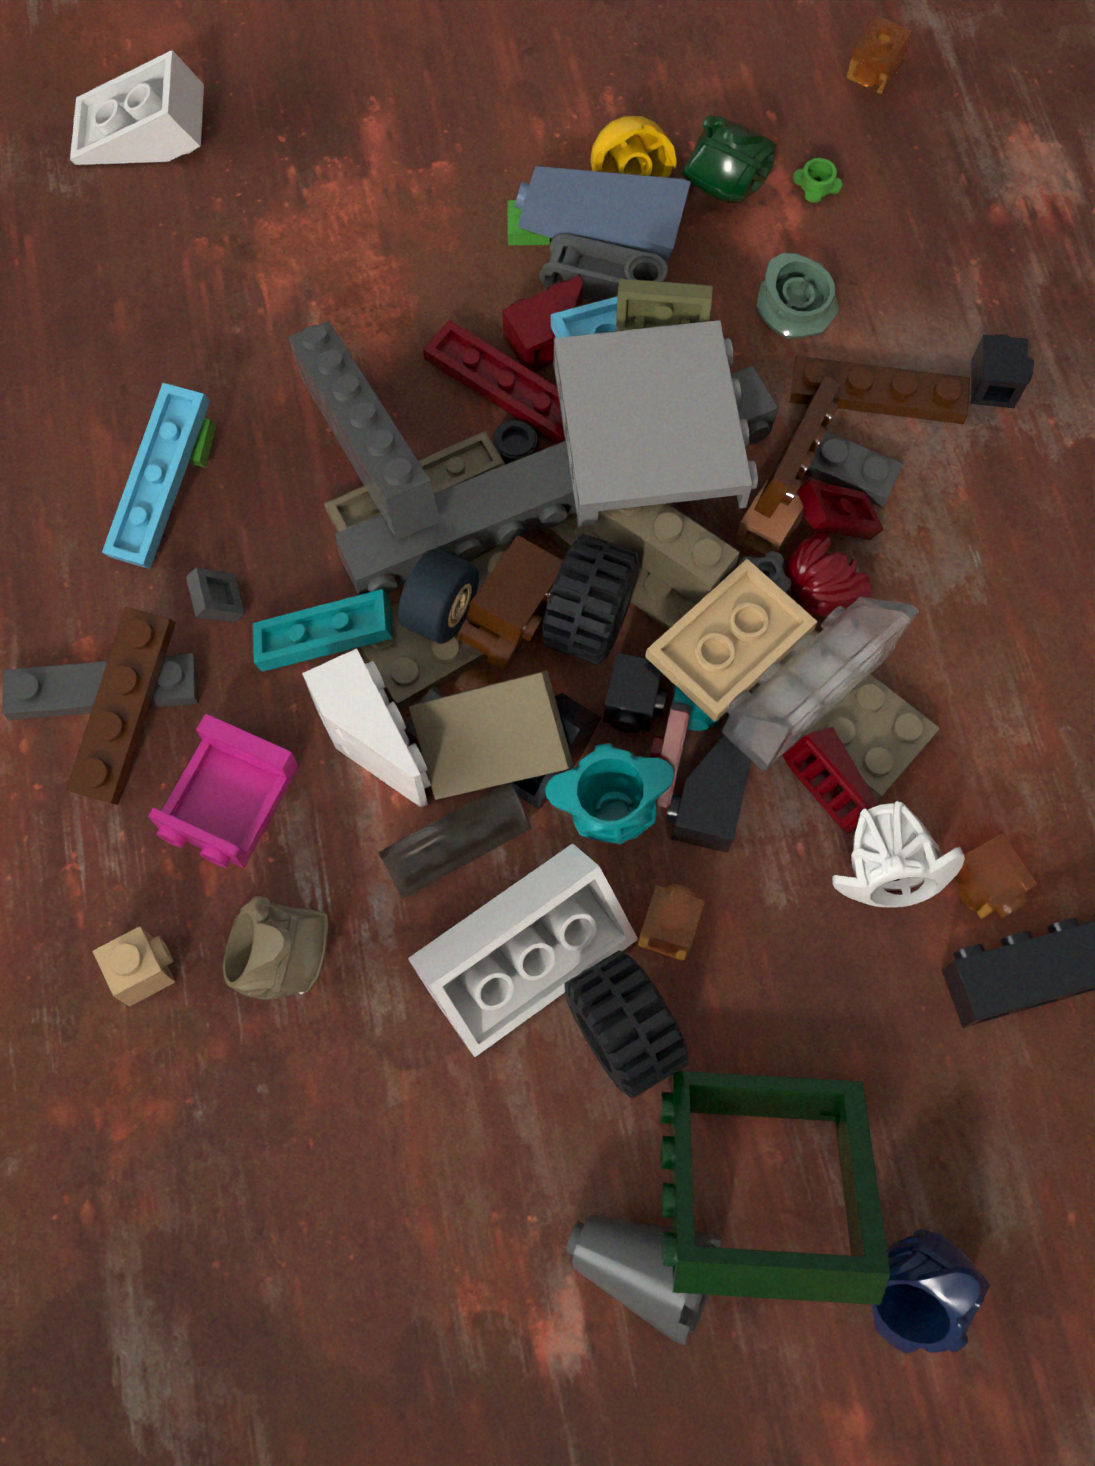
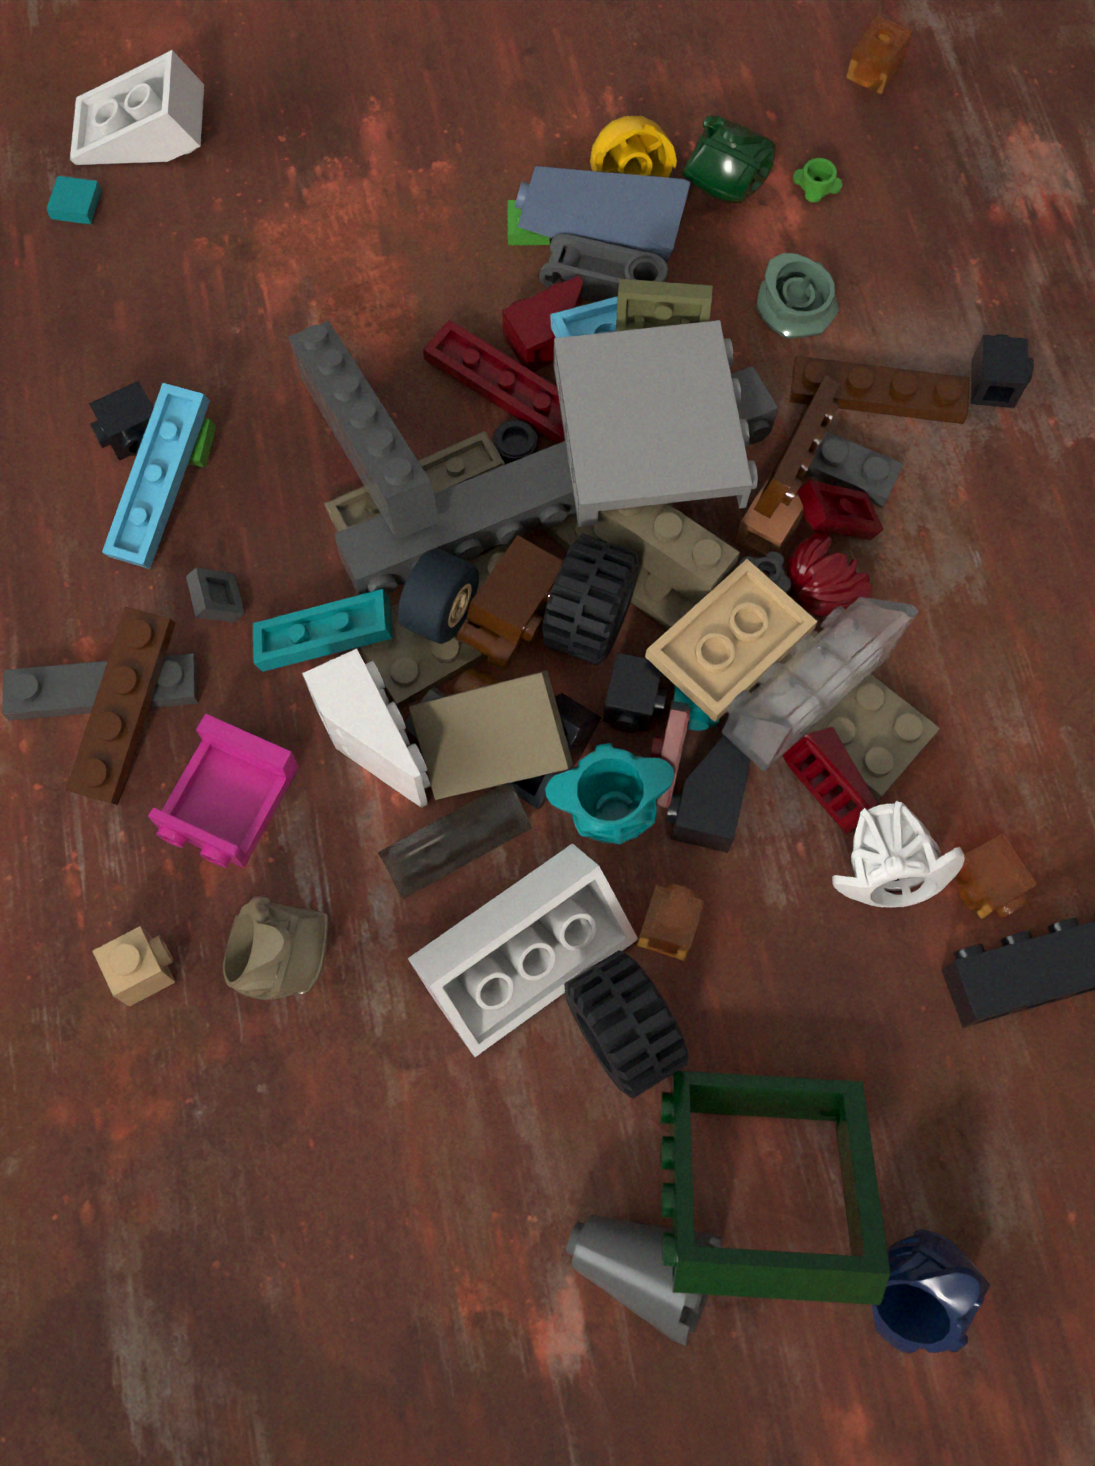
(74, 200): none -> teal tile
(122, 419): none -> black brick

